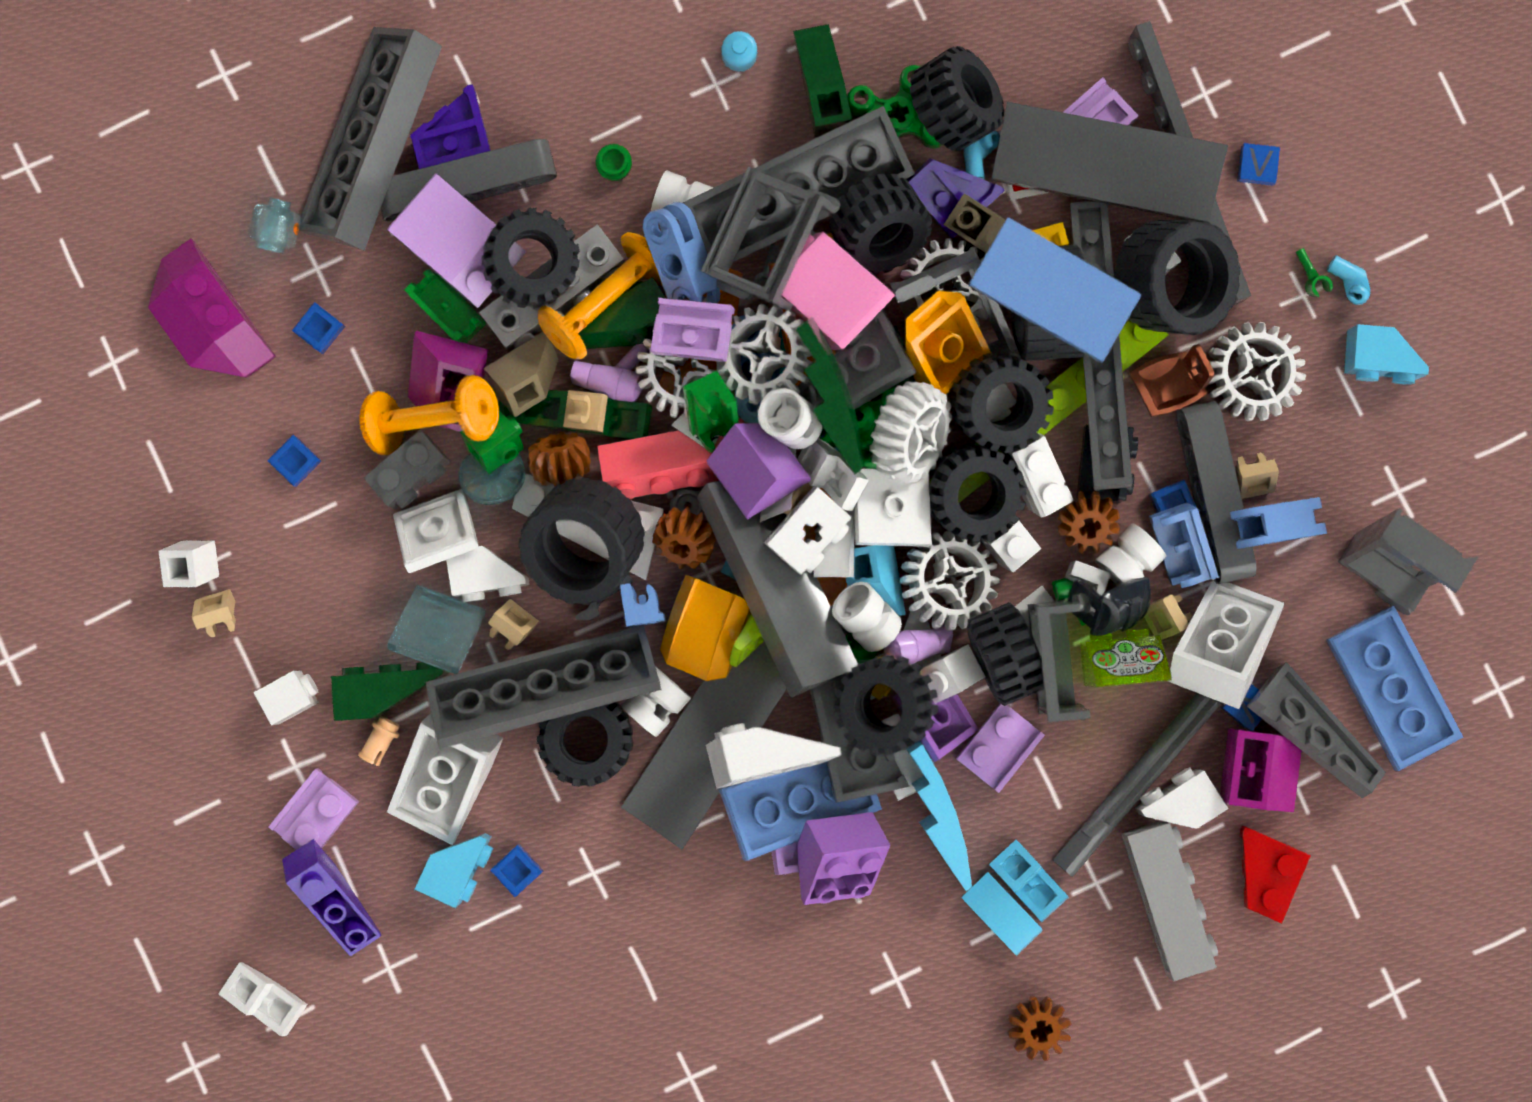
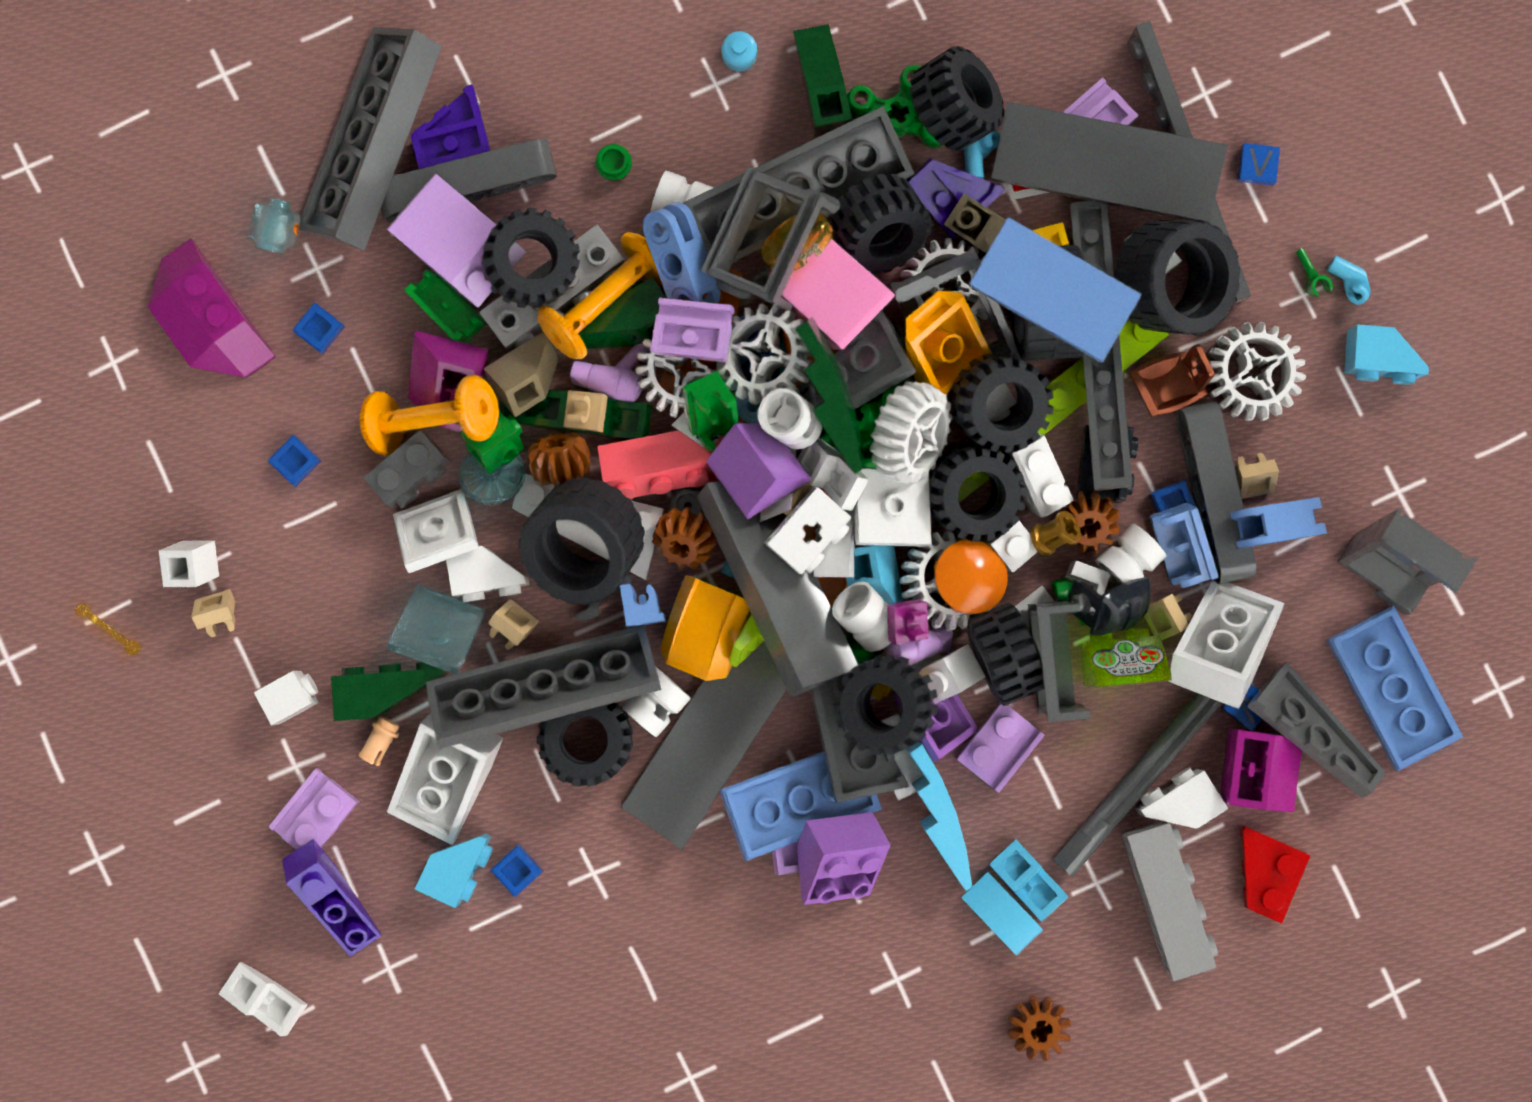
(131, 647): none -> clear yellow hinge
(758, 753): white slope -> none
(816, 241): none -> clear yellow tile
(907, 621): none -> magenta tile
(970, 577): none -> orange dish
(1055, 533): none -> pearl gold bush

